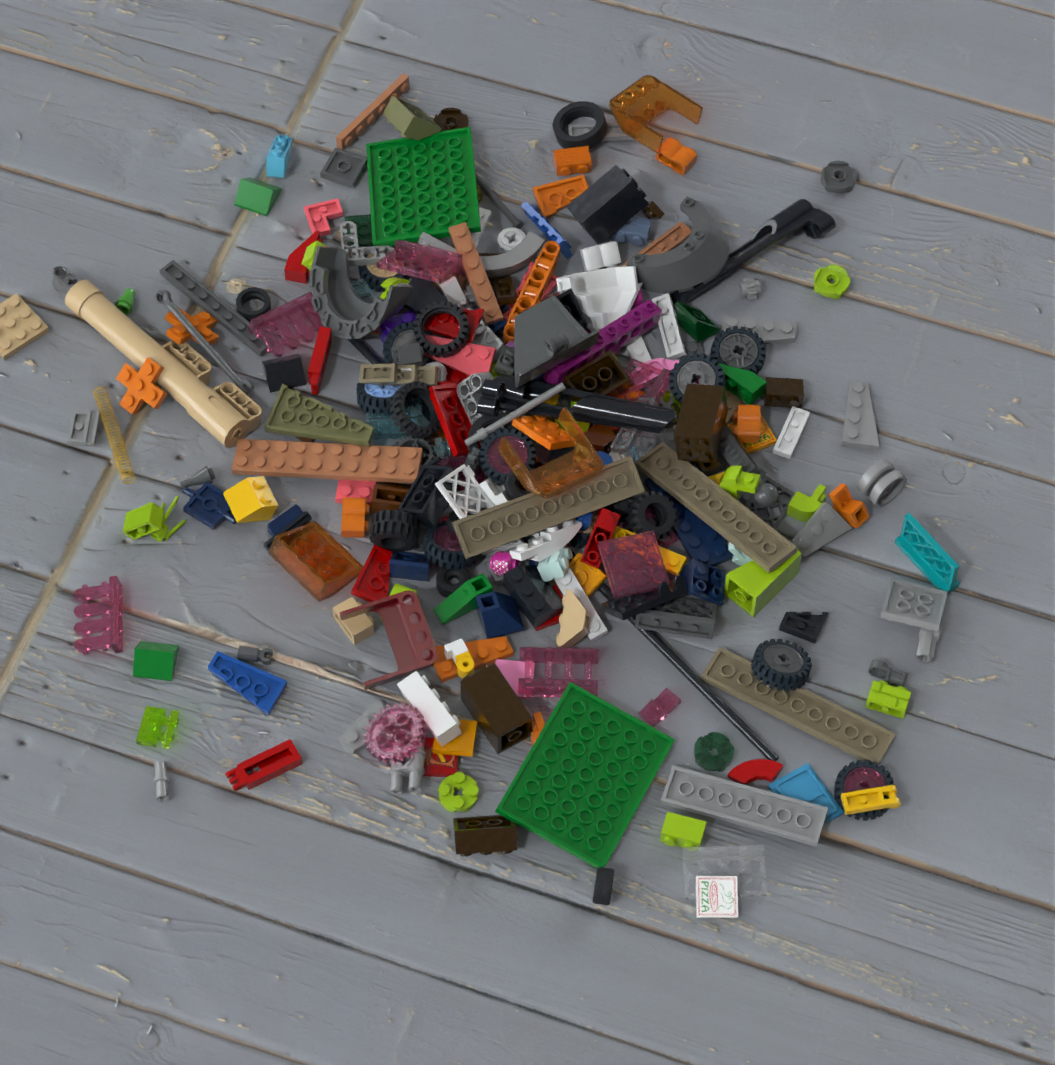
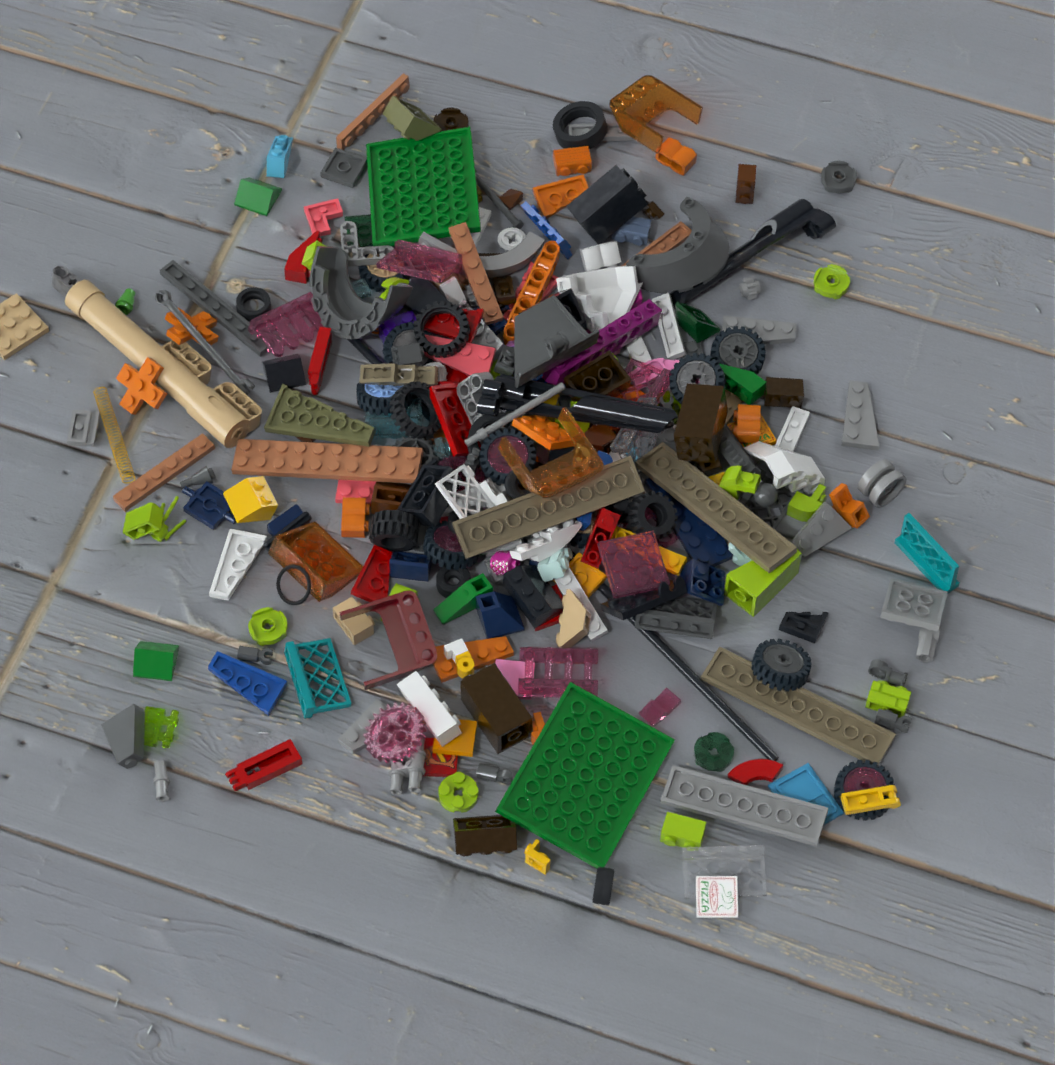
(113, 623): clear pink fence -> none
(126, 735): none -> dark grey slope
(163, 472): none -> nougat plate
(236, 558): none -> white wing
(267, 636): none -> lime plate
(301, 682): none -> teal fence
(308, 584): none -> black tyre
(494, 774): none -> dark grey bar
(511, 198): none -> reddish brown slope
(537, 859): none -> yellow bracket
(745, 183): none -> reddish brown brick
(788, 467): none -> white panel
(889, 720): none -> dark grey plate

